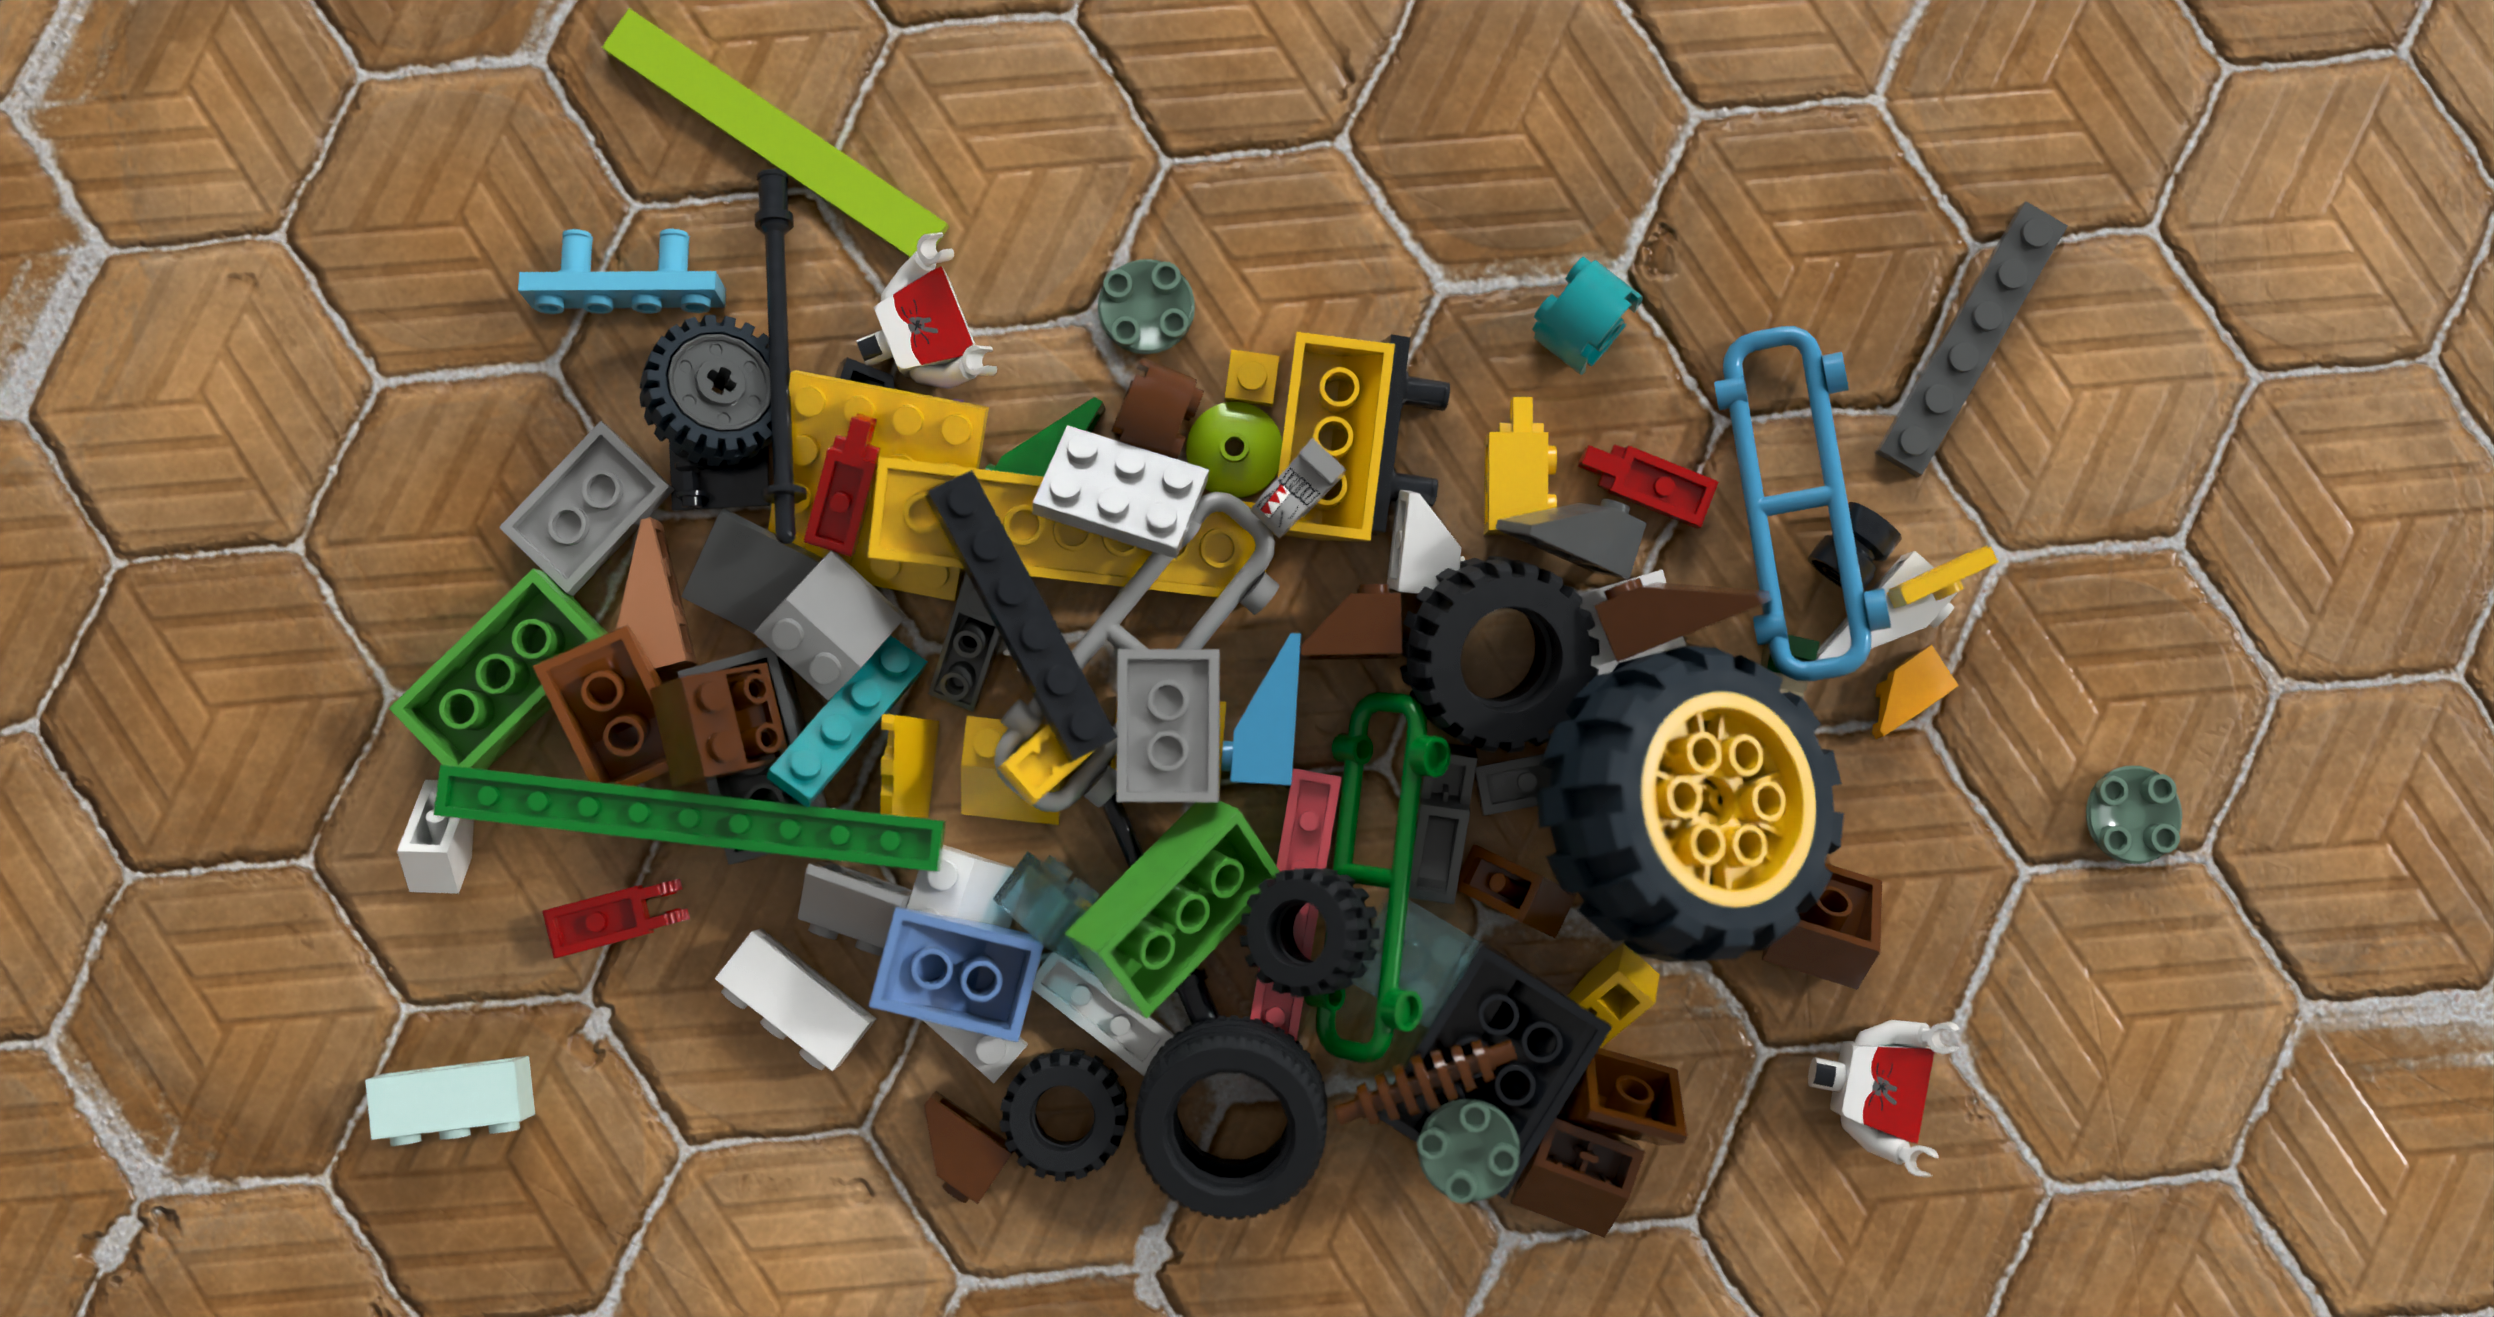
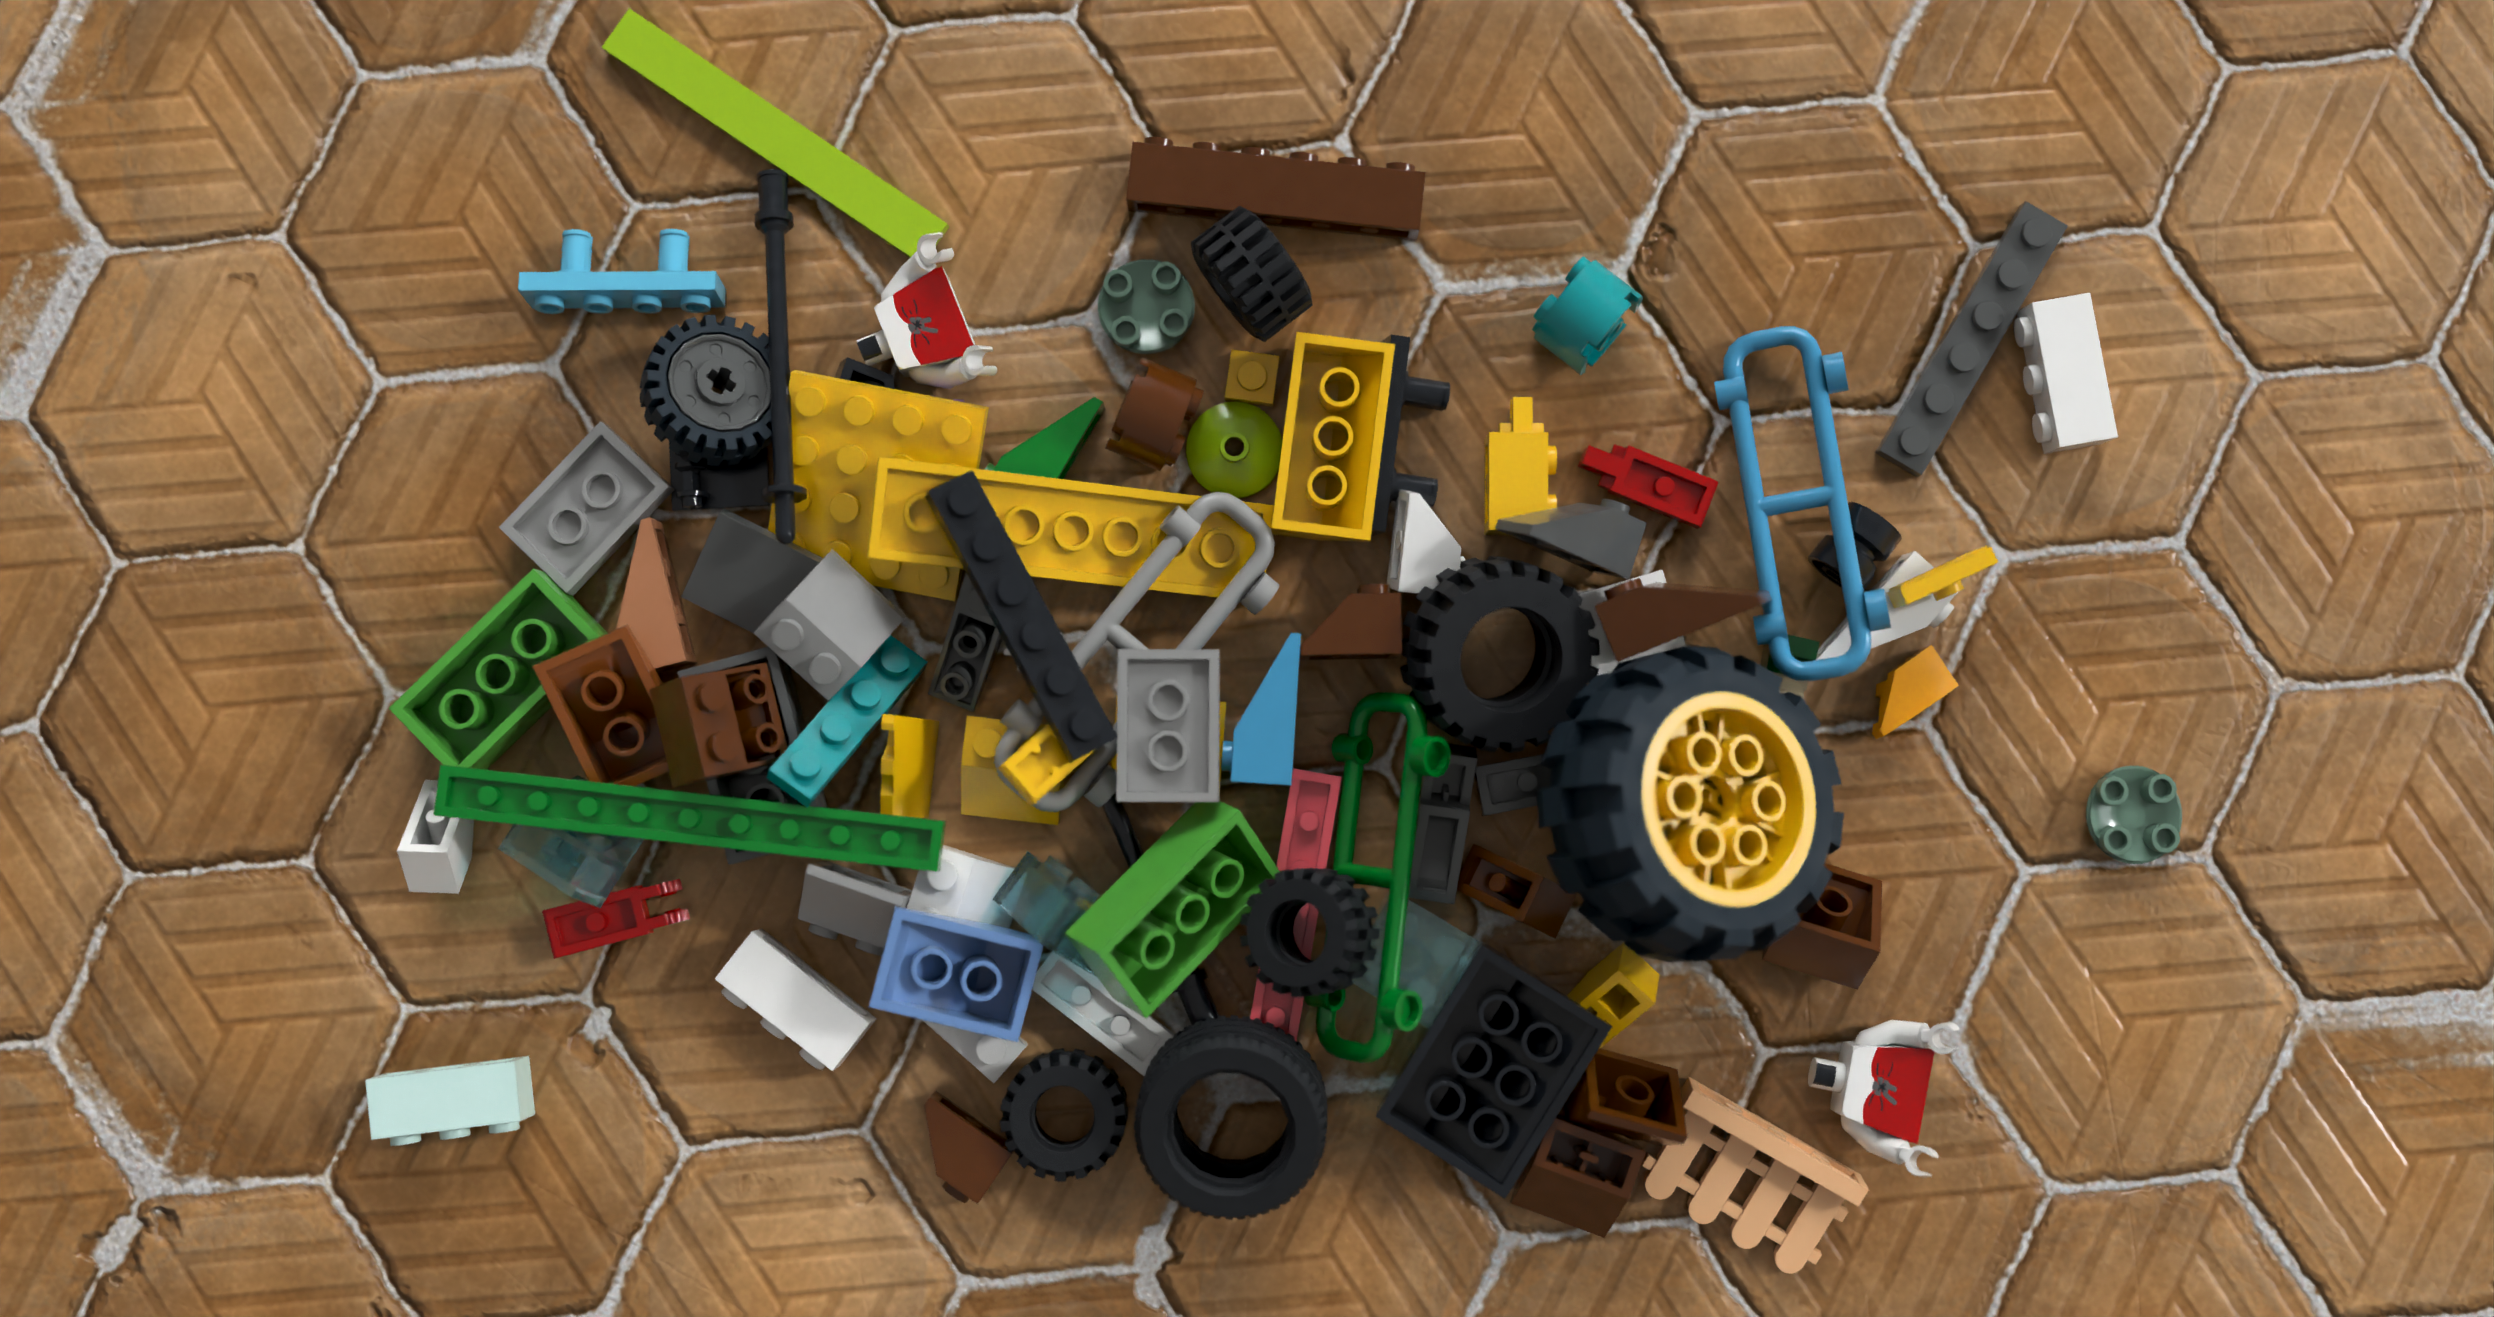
(572, 861): none -> clear light blue slope
(844, 489): red hinge -> none
(1120, 492): plate -> none
(1252, 273): none -> black tyre
(1278, 190): none -> reddish brown brick
(1298, 488): light grey leg -> none
(1367, 1103): reddish brown piece -> none
(1468, 1150): sand green dish -> none
(1777, 1178): none -> light nougat fence
(2065, 373): none -> white brick

